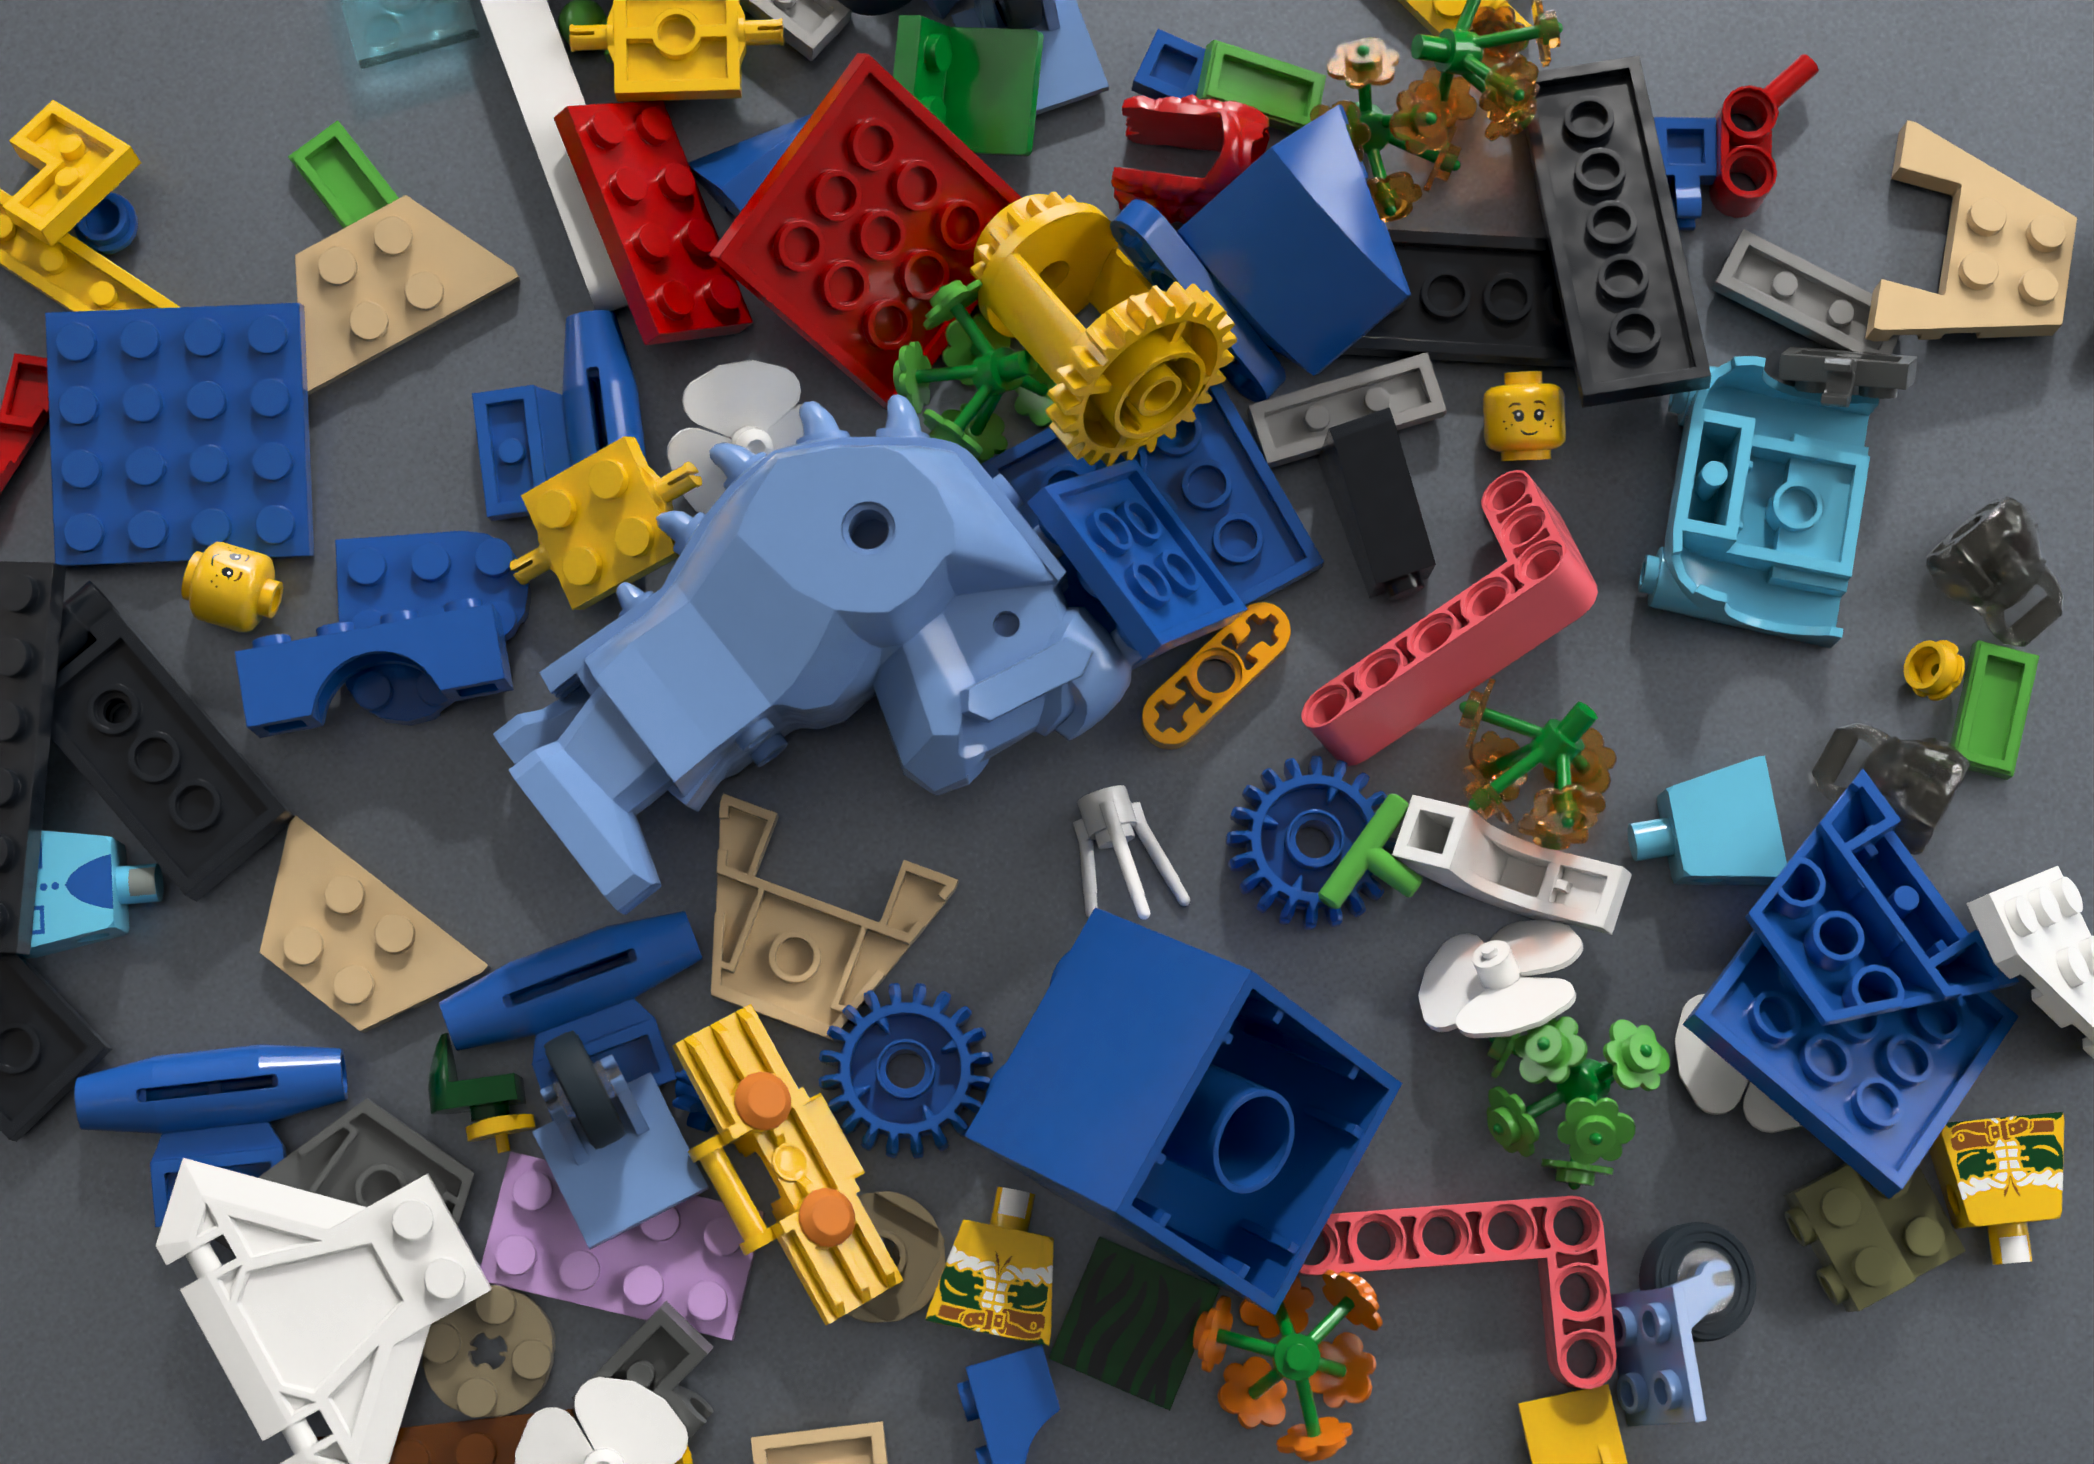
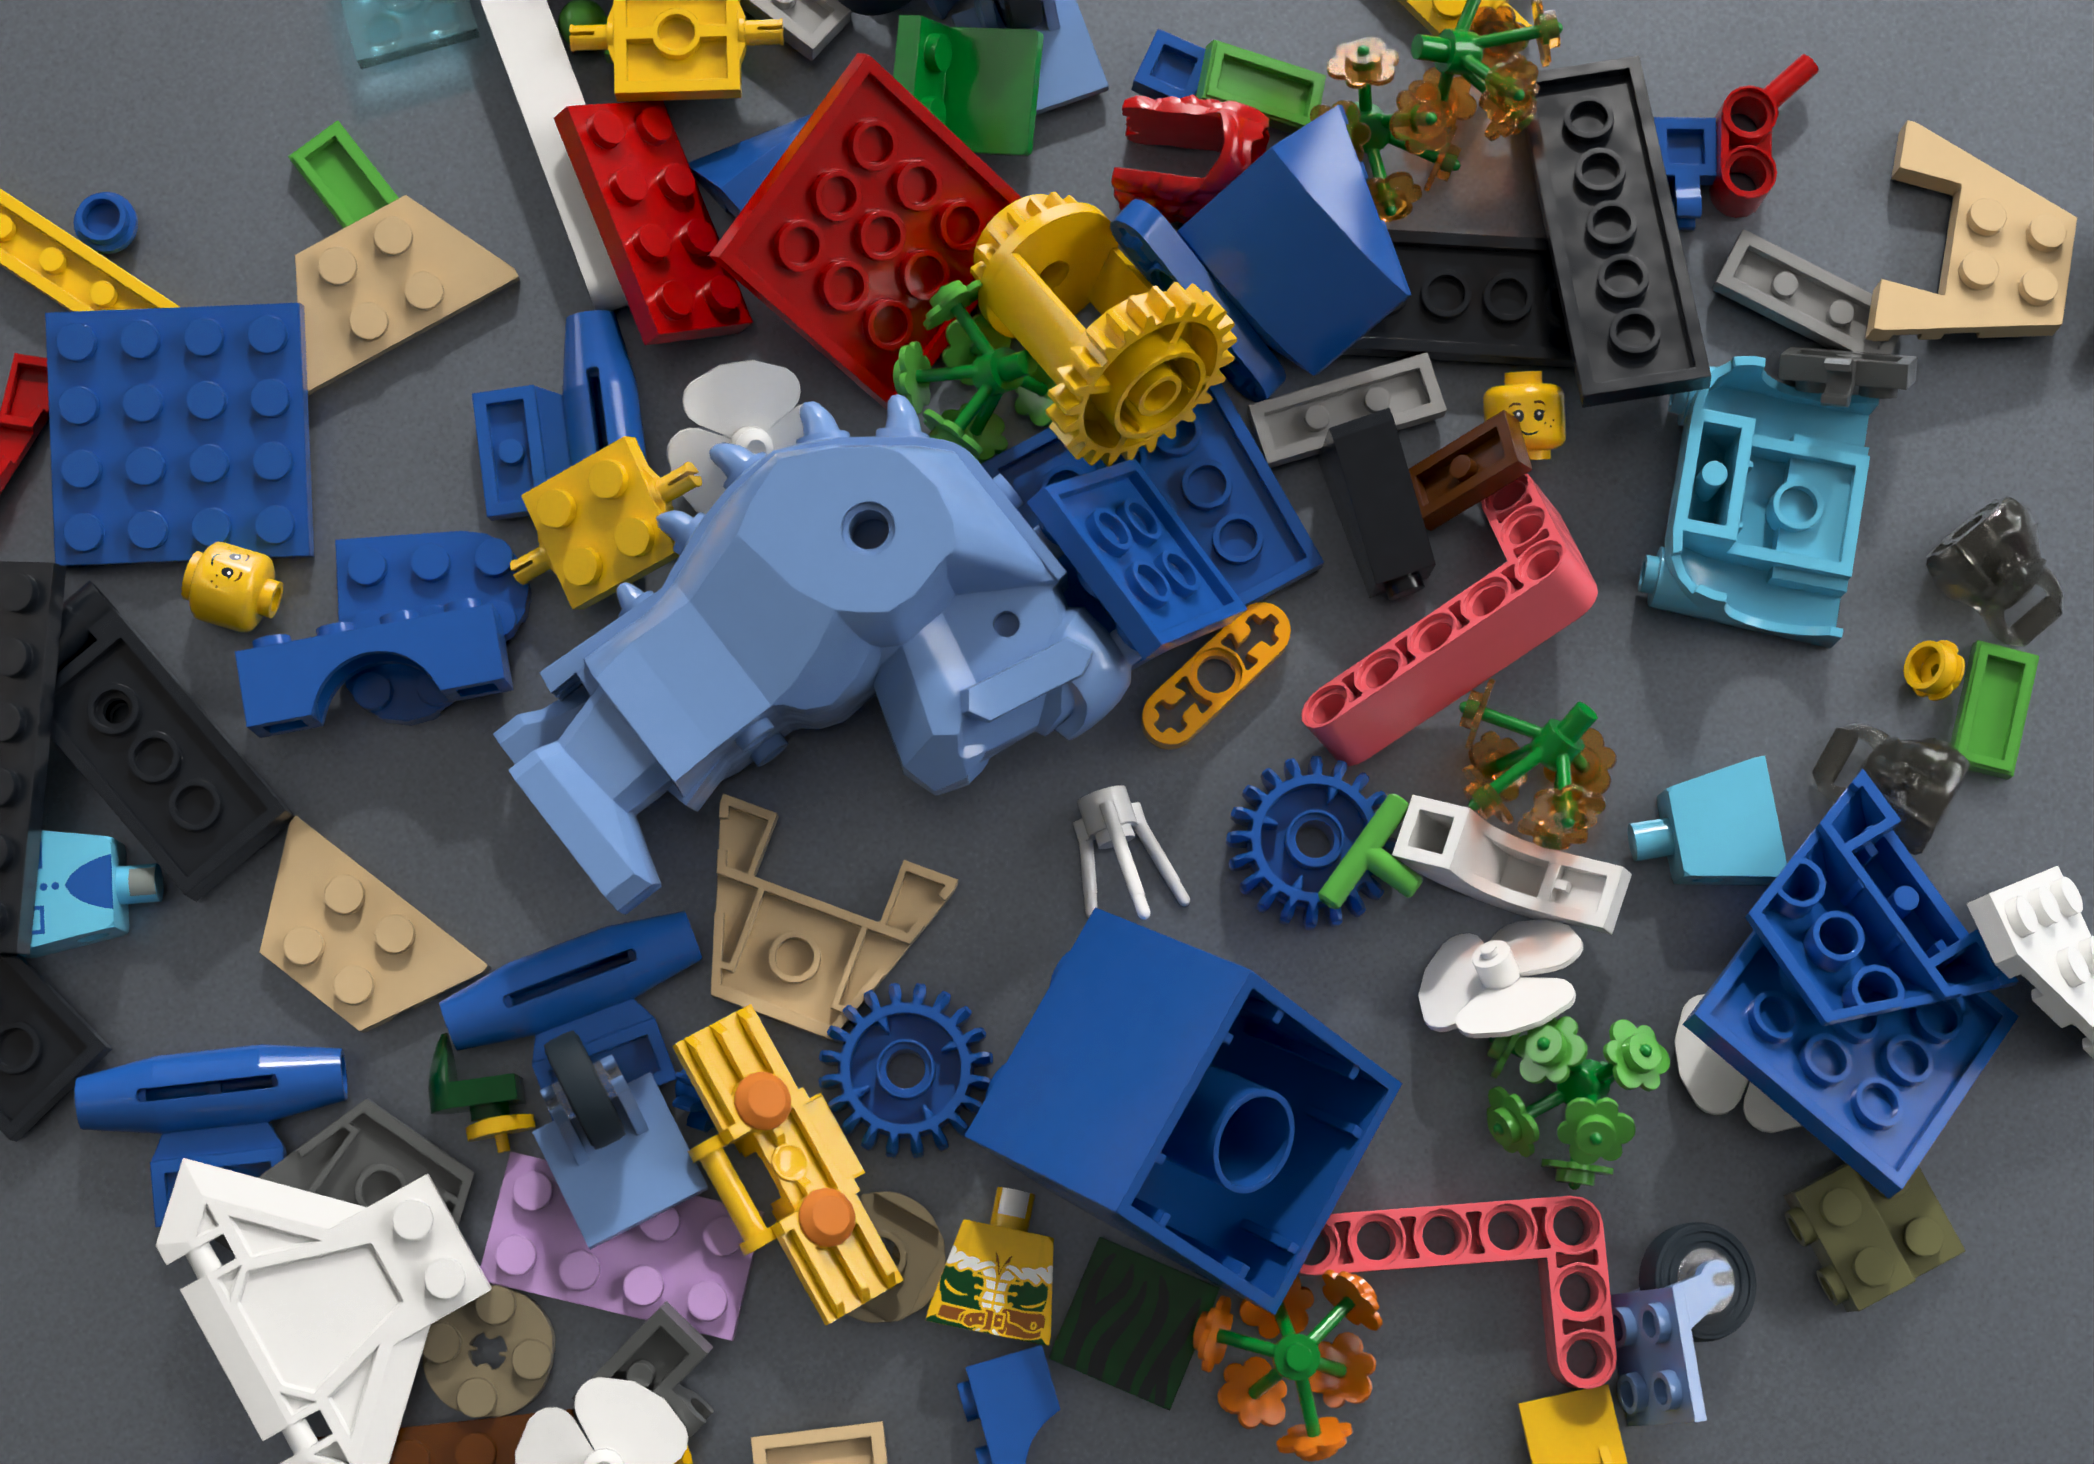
(76, 173): yellow plate -> none
(1470, 469): none -> reddish brown plate
(2002, 1177): torso -> none

